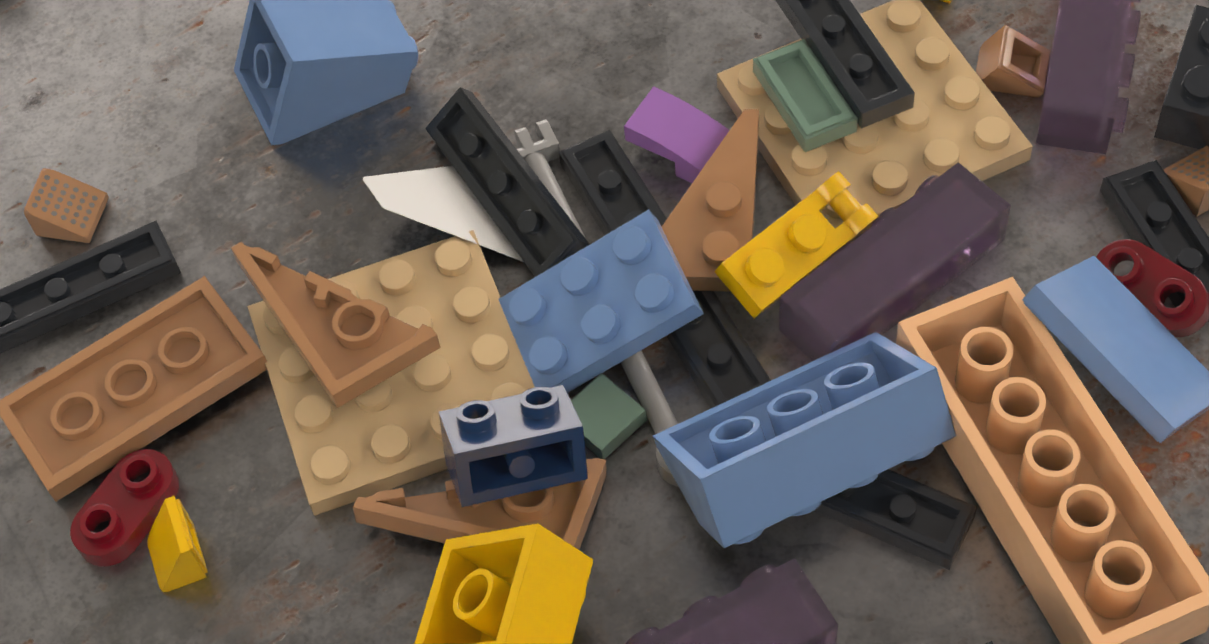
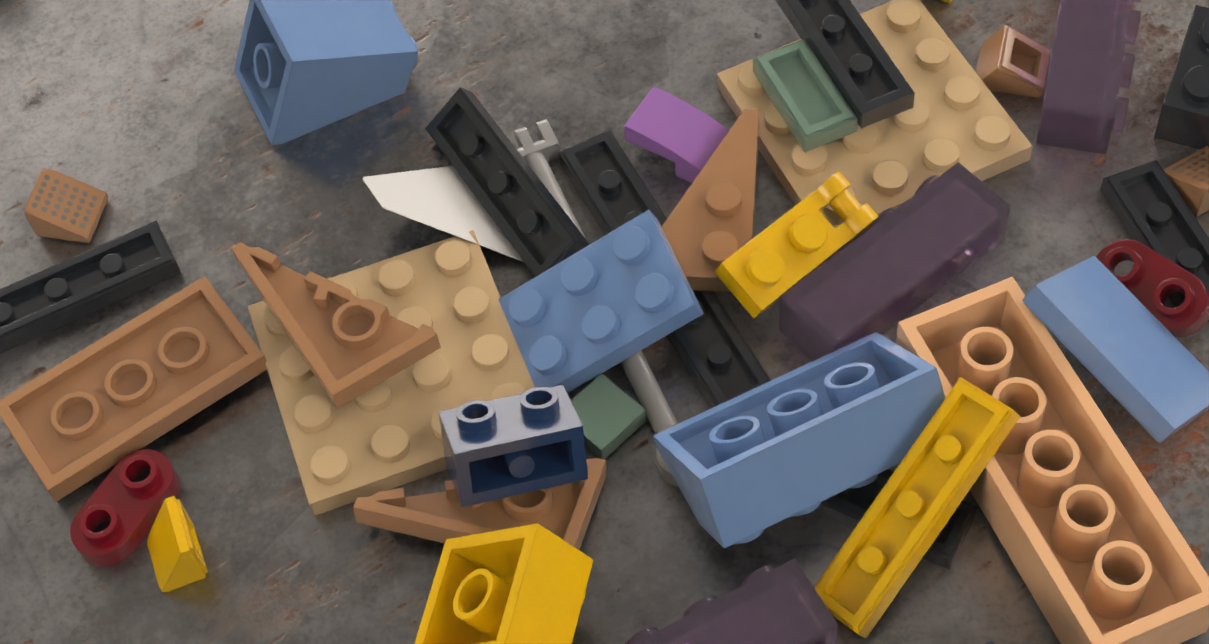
(914, 506): none -> yellow tile

